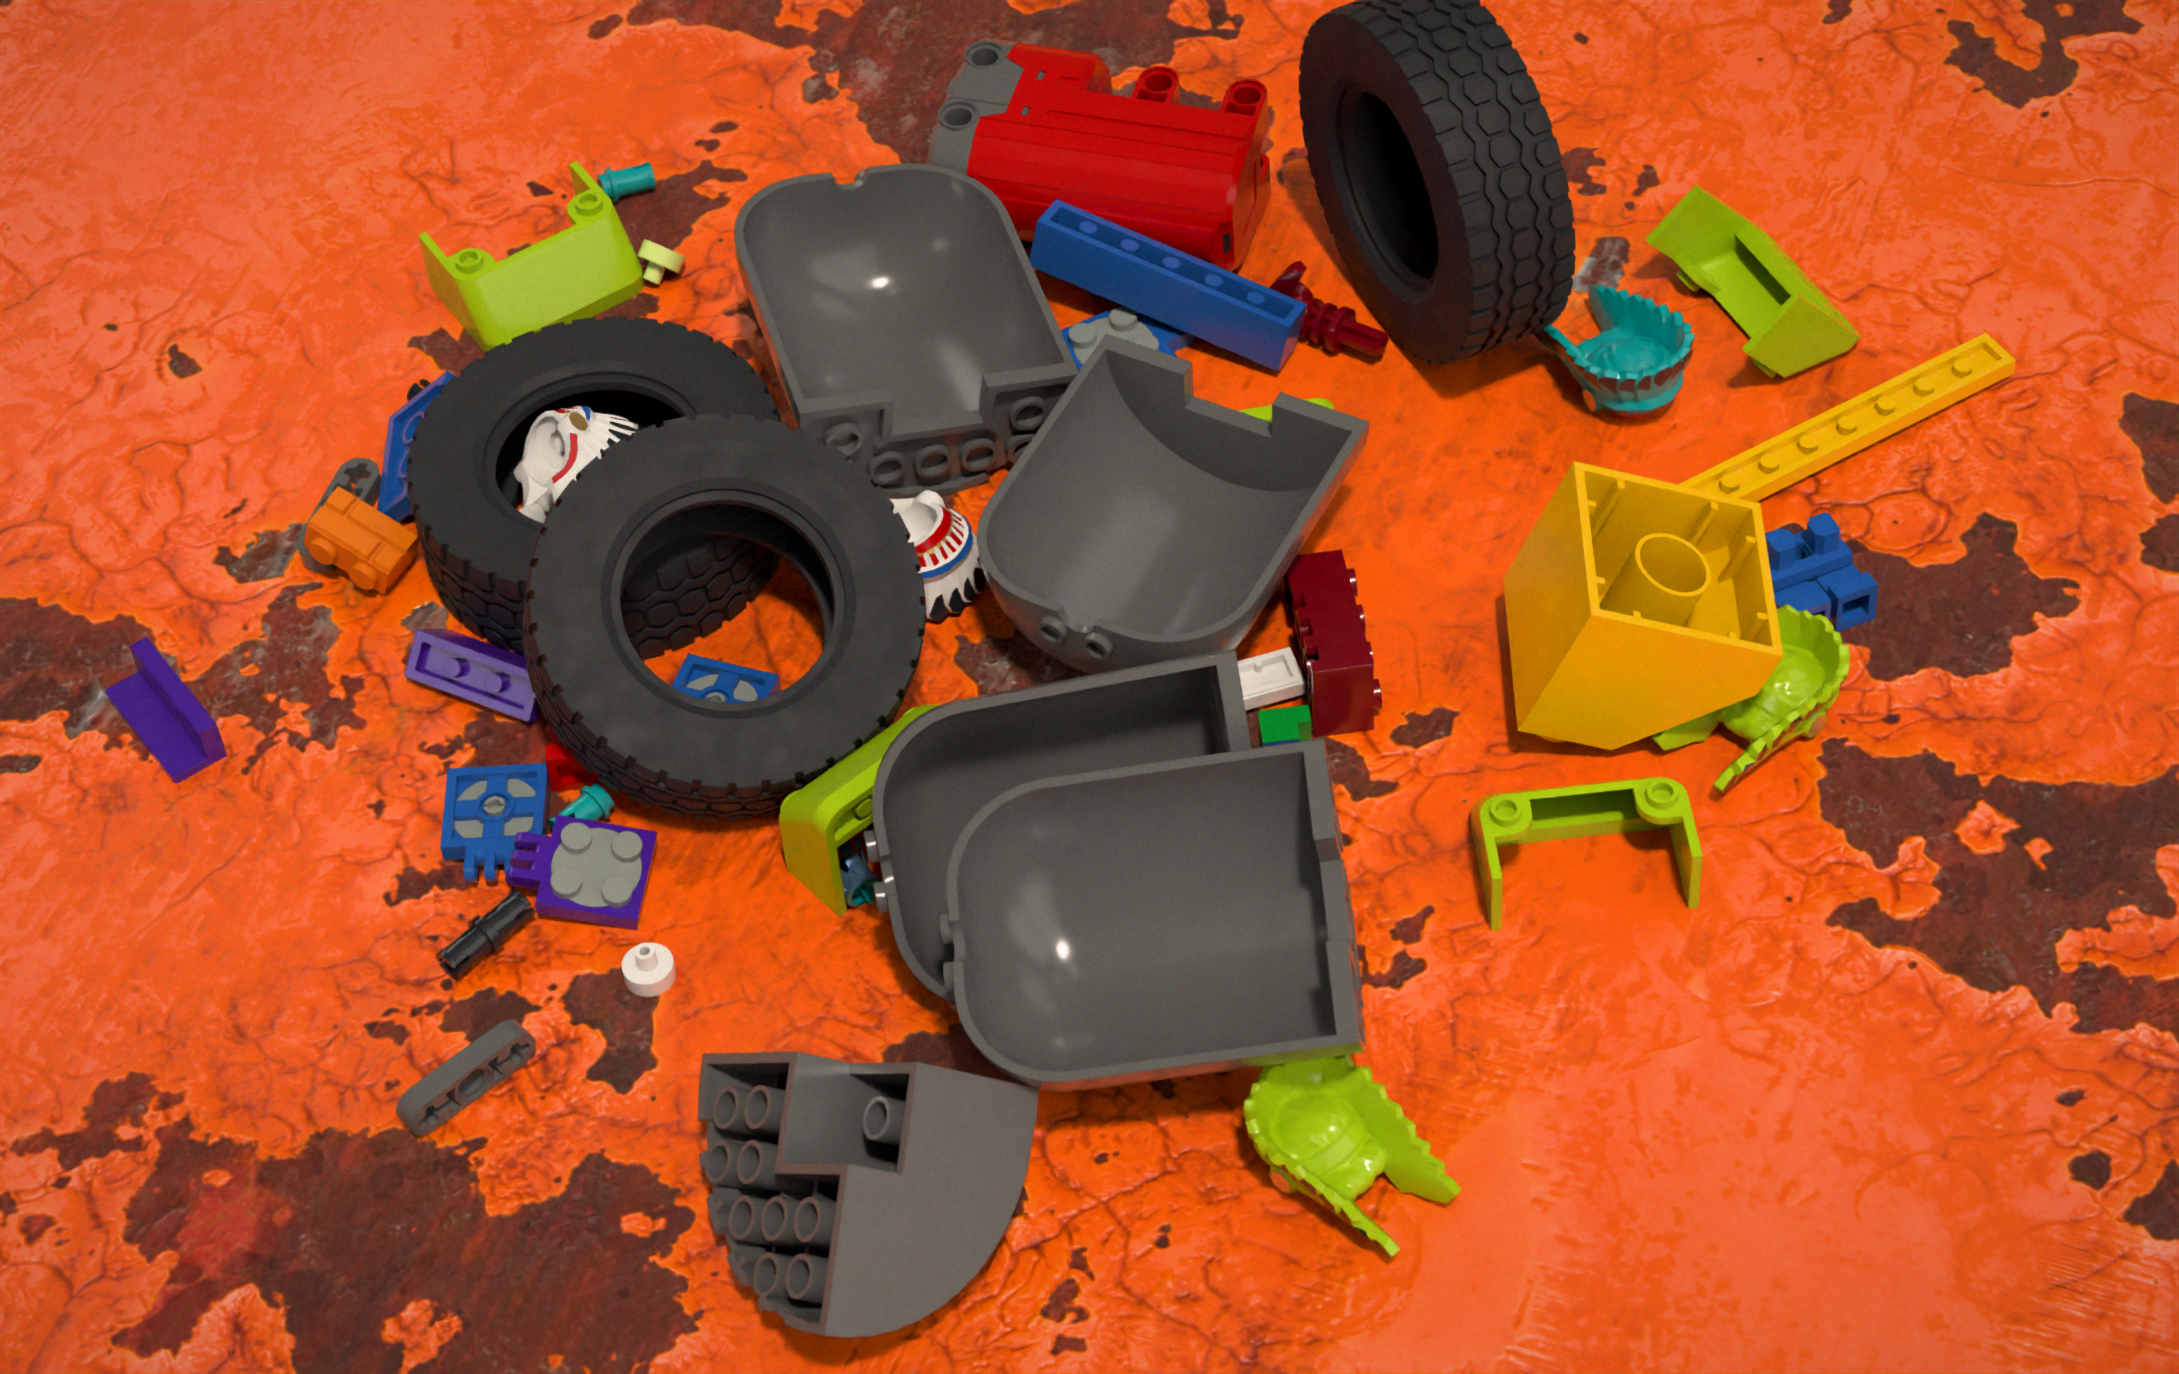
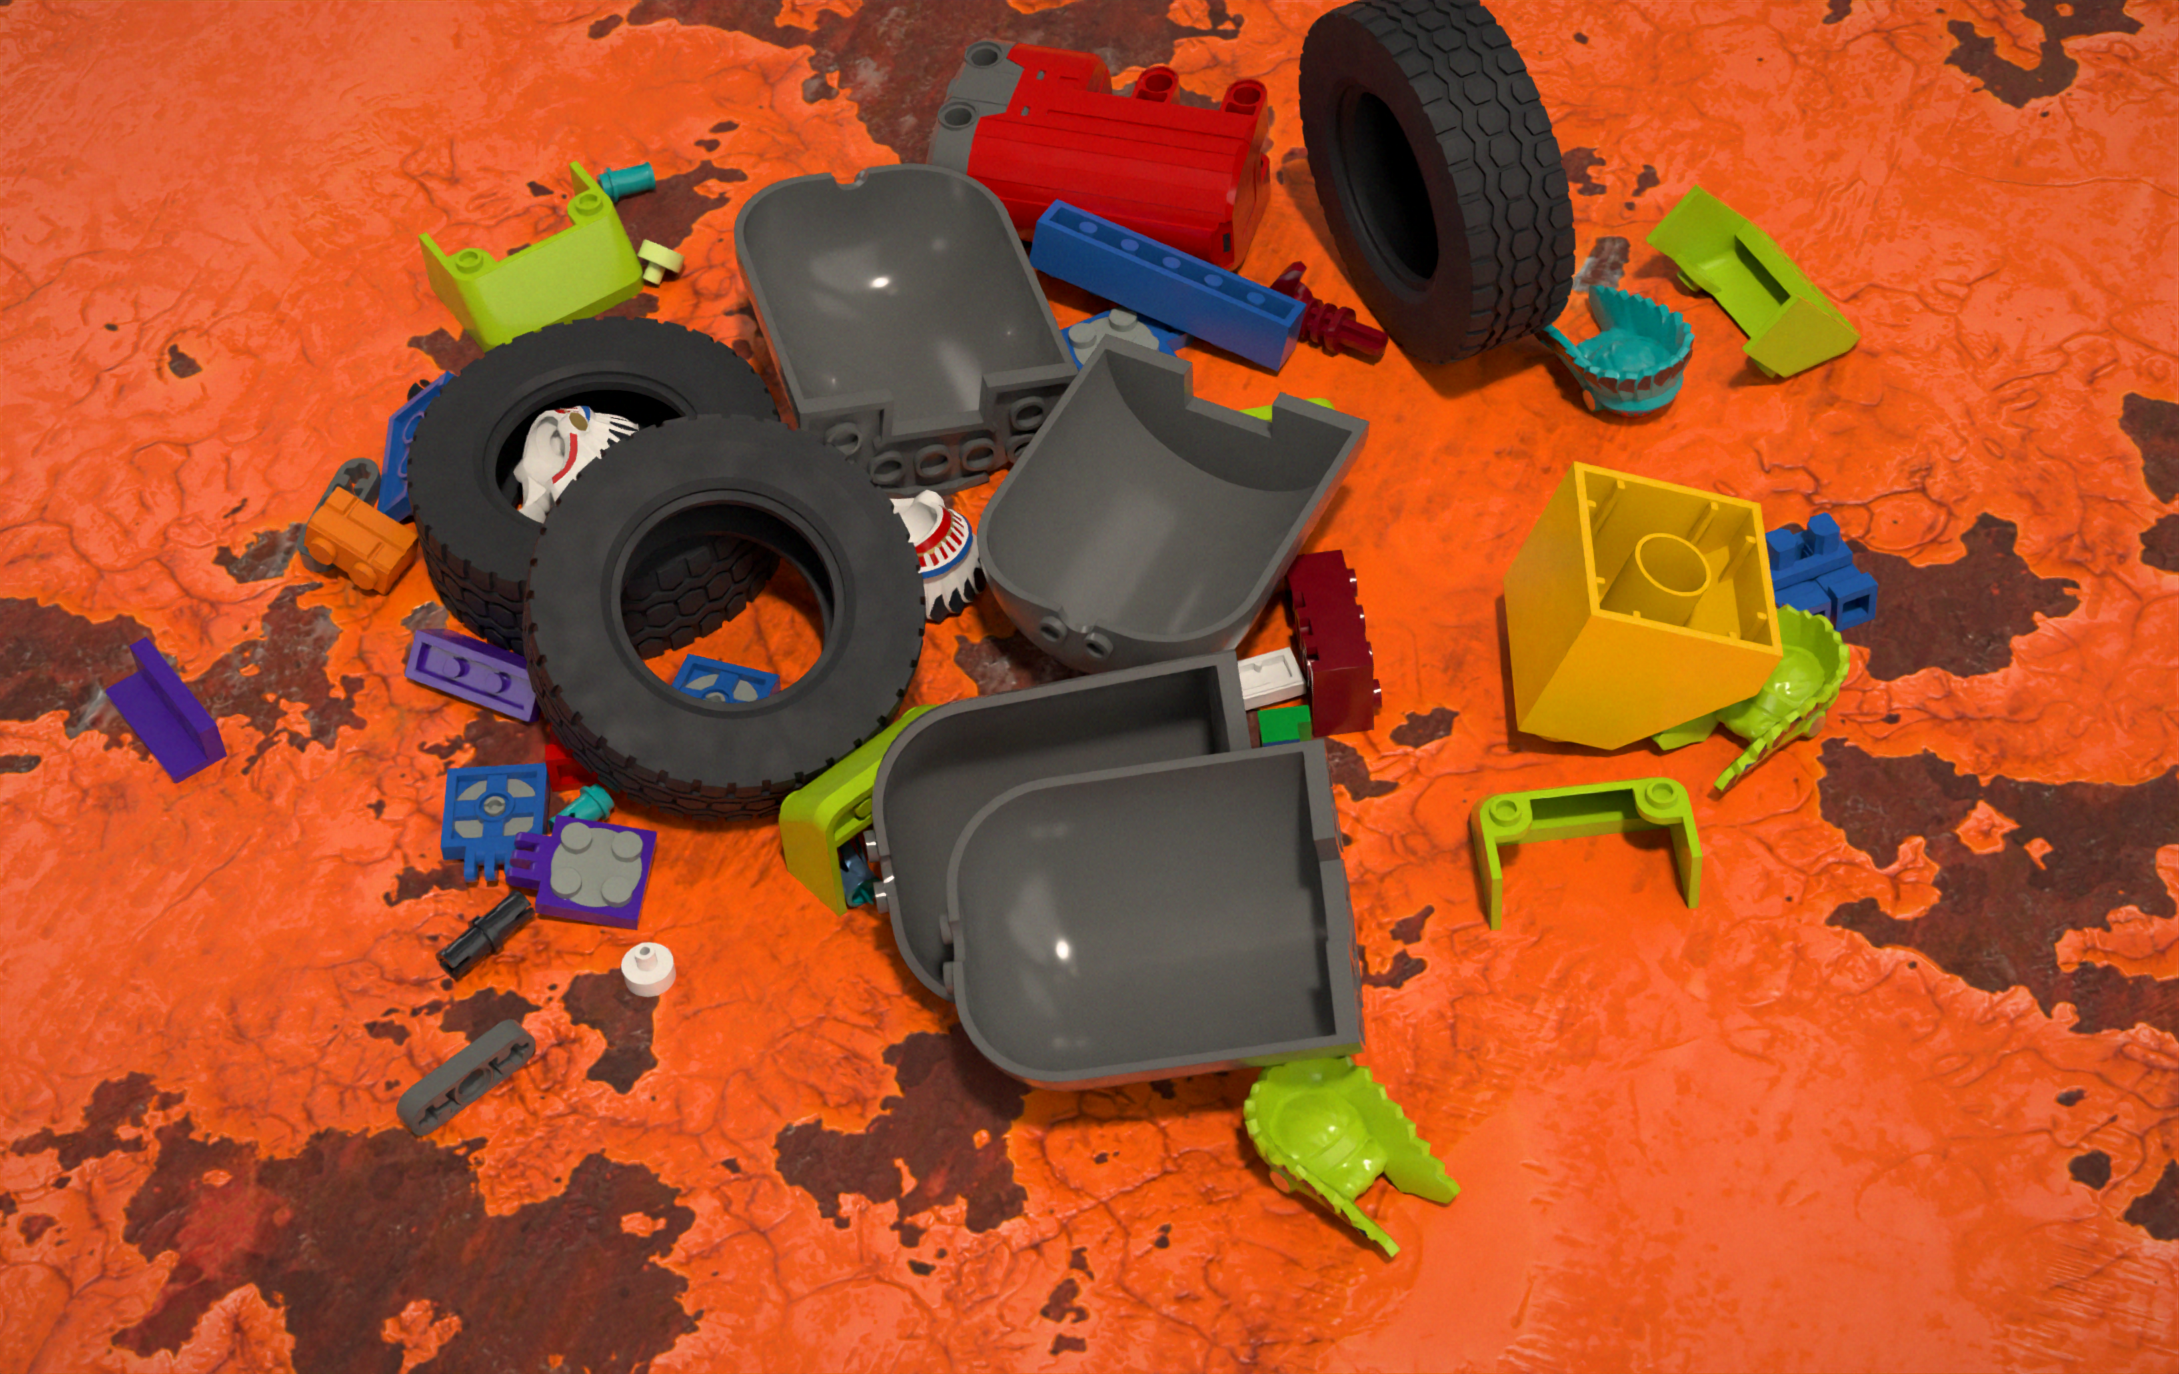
(859, 1184): dark grey brick -> none
(1859, 421): yellow plate -> none

